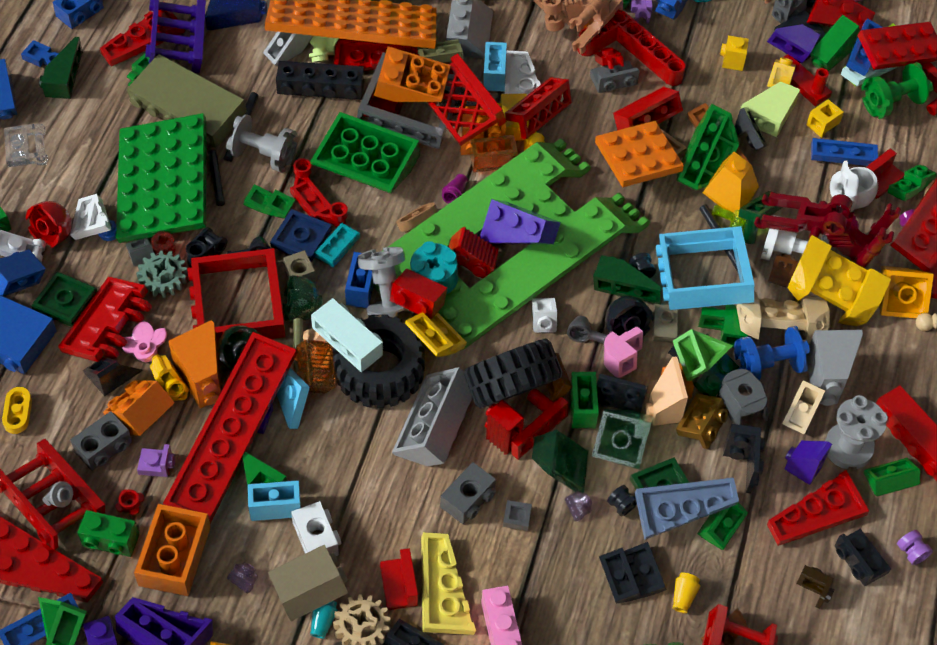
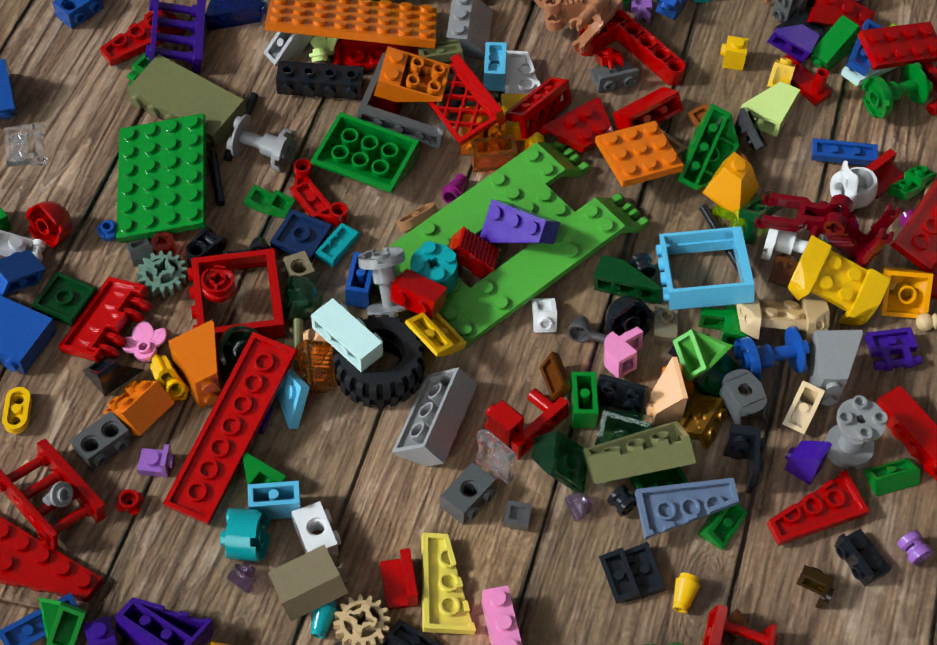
(38, 54): blue plate -> none
(62, 71): dark green slope -> none
(90, 218): white wing -> none
(108, 533): green brick -> none
(172, 550): orange brick -> none
(224, 289): none -> red wheel
(245, 534): none -> teal brick
(500, 461): none -> clear plate
(513, 373): black tyre -> none
(580, 126): none -> red wing
(640, 453): none -> olive wedge
(824, 118): yellow brick -> none
(891, 342): none -> dark purple plate

